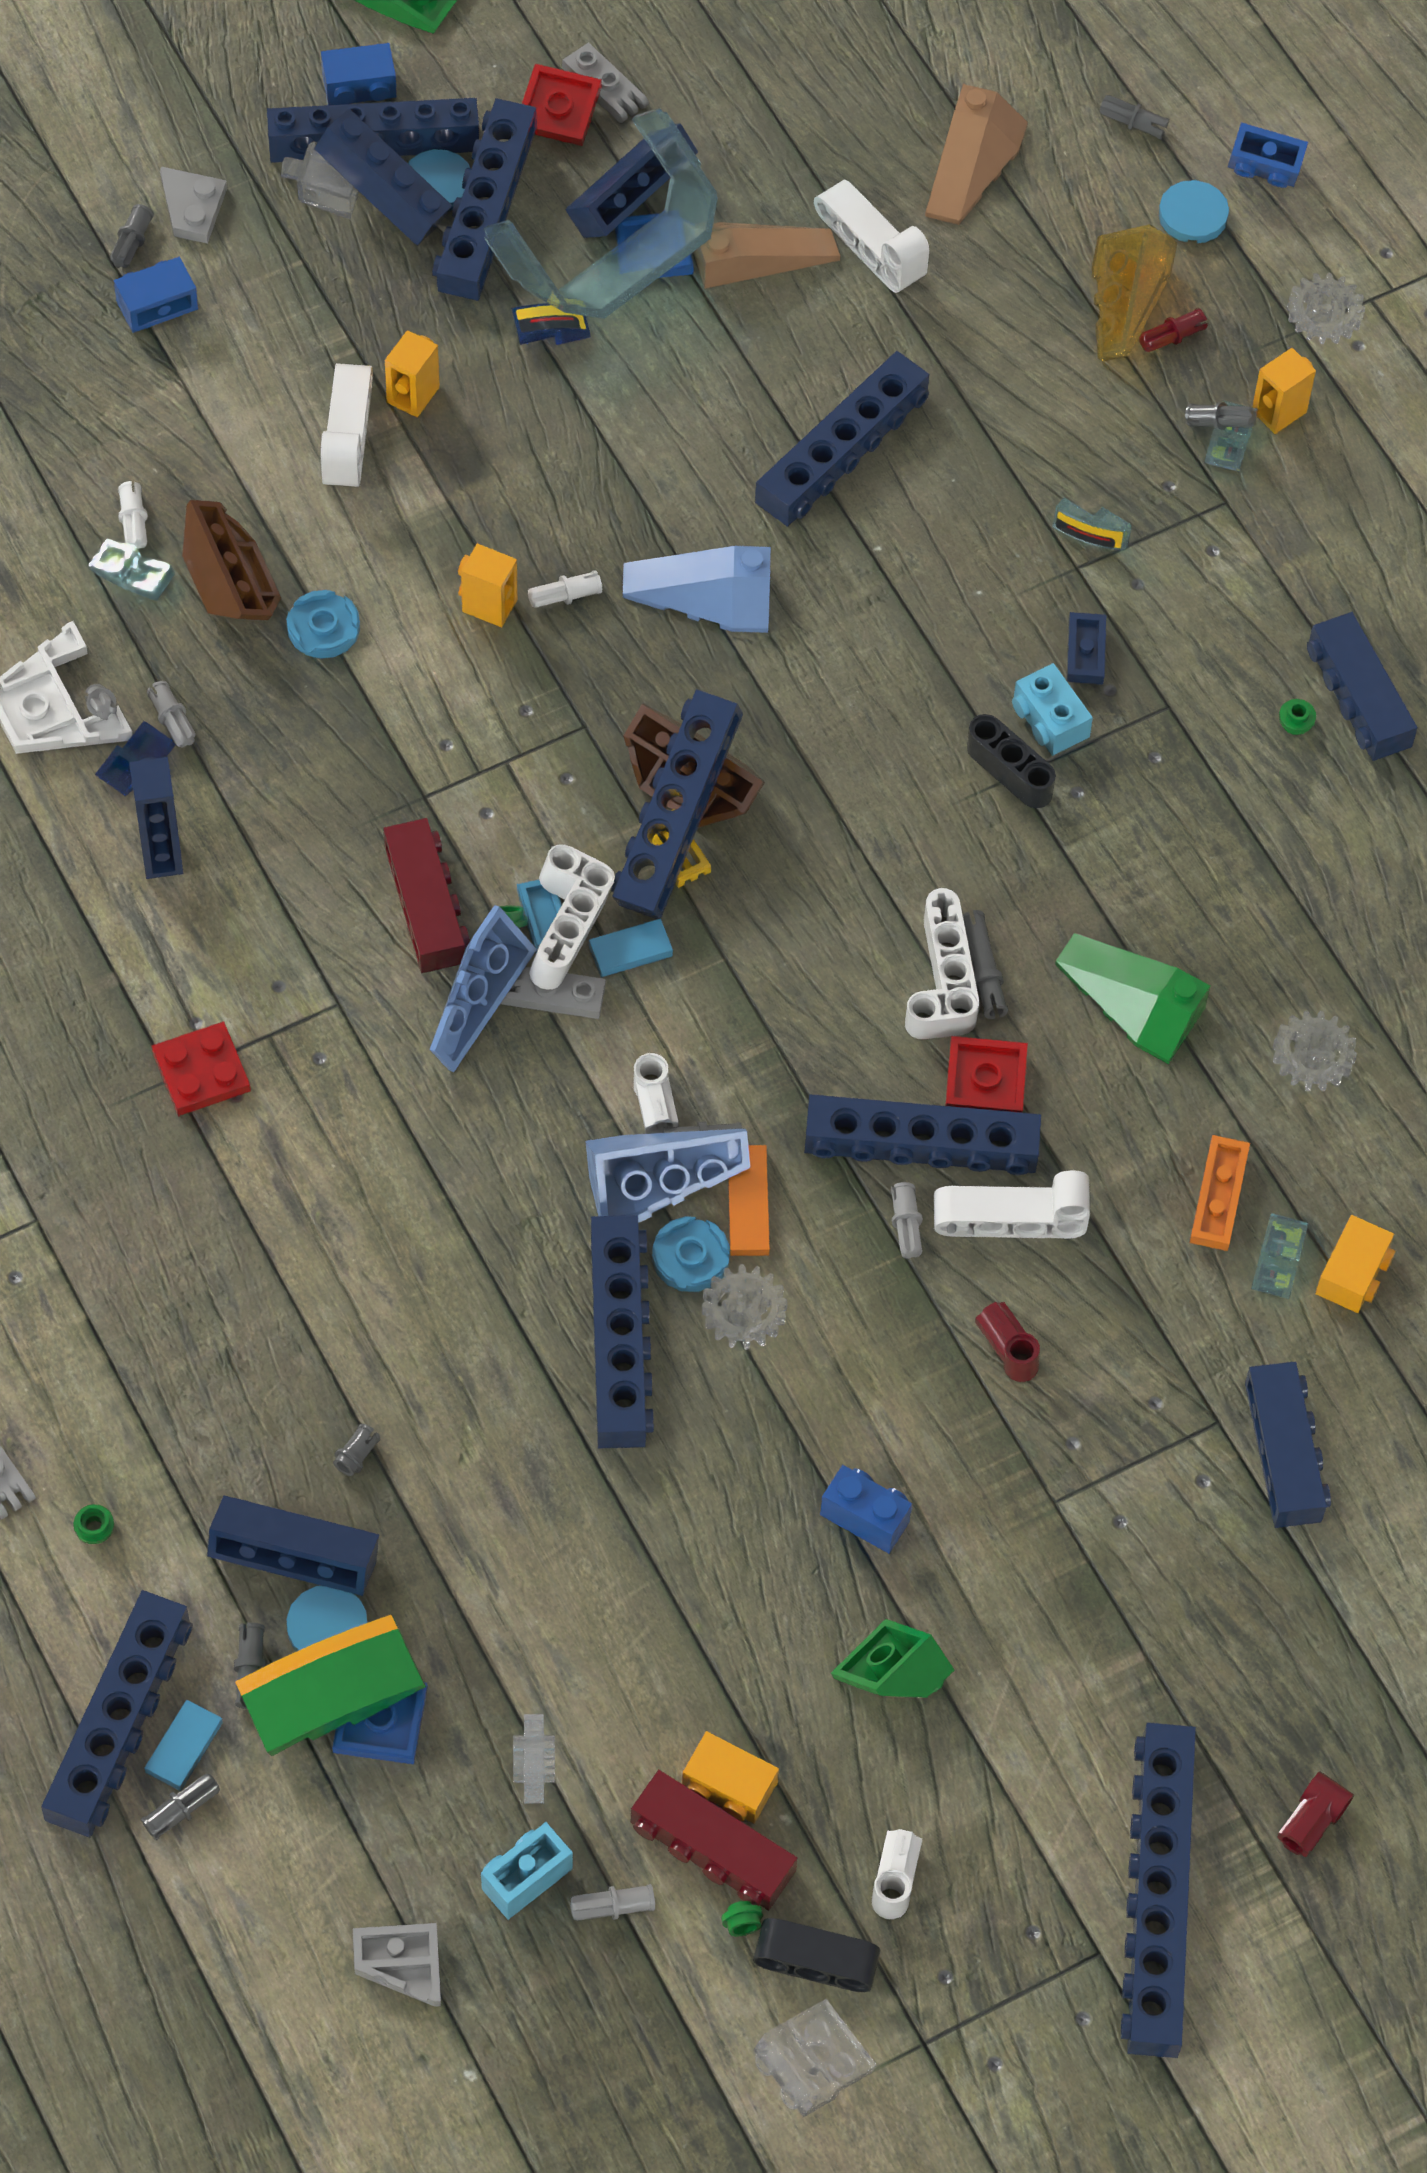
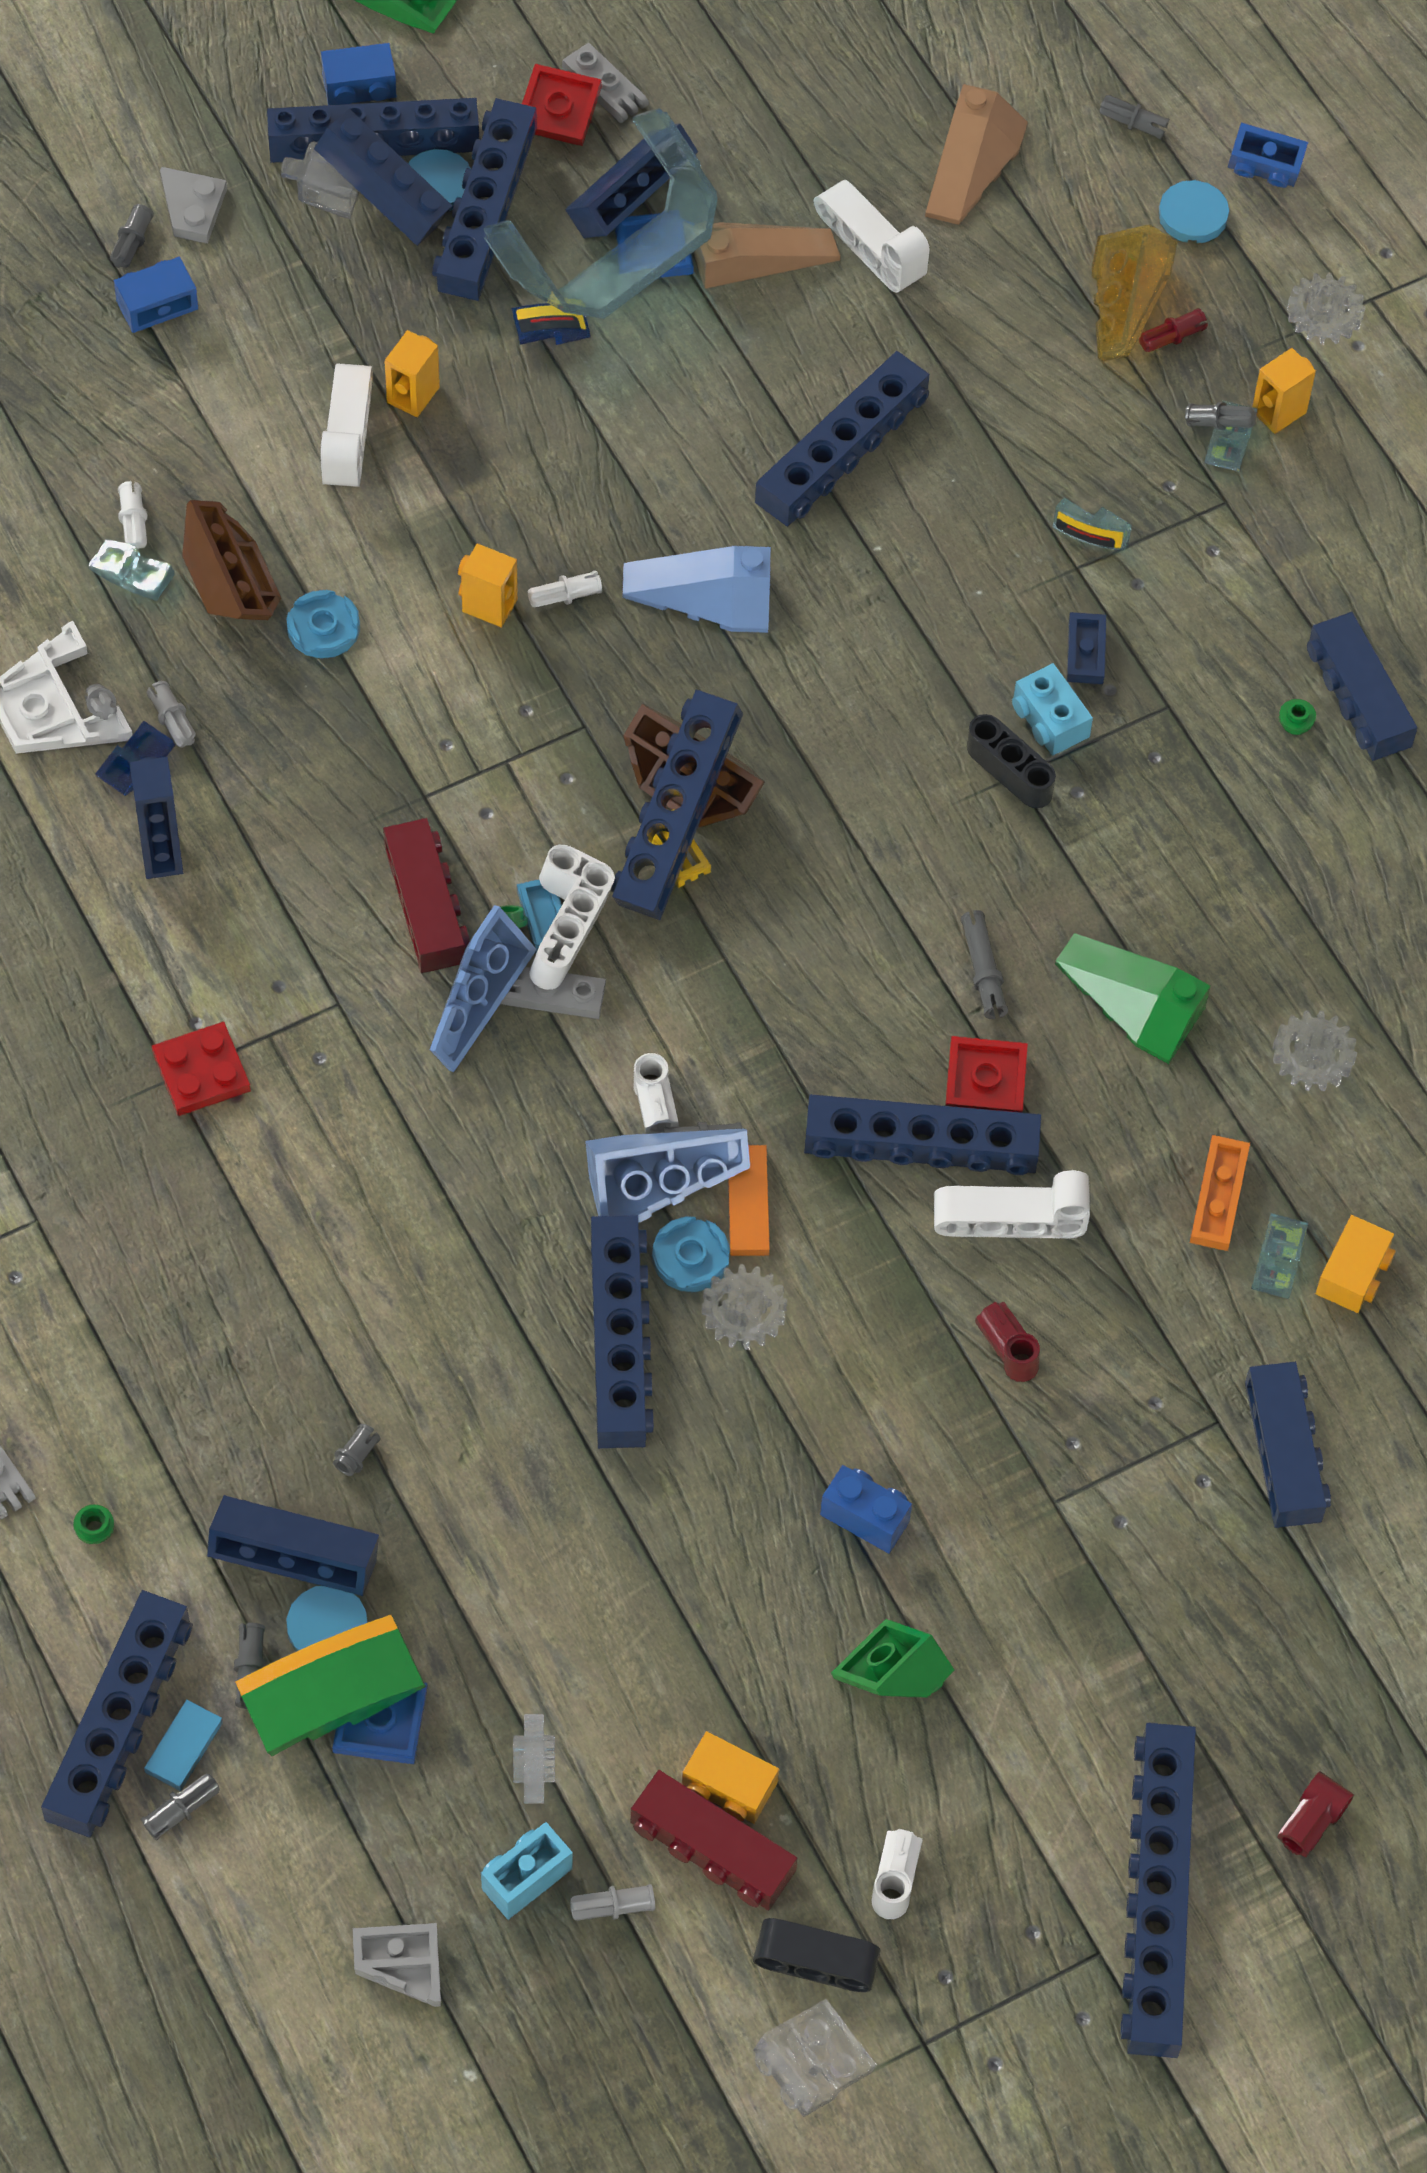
(630, 948): dark azure tile -> none
(742, 1918): green plate -> none
(907, 1219): light grey axle -> none
(945, 962): white beam -> none

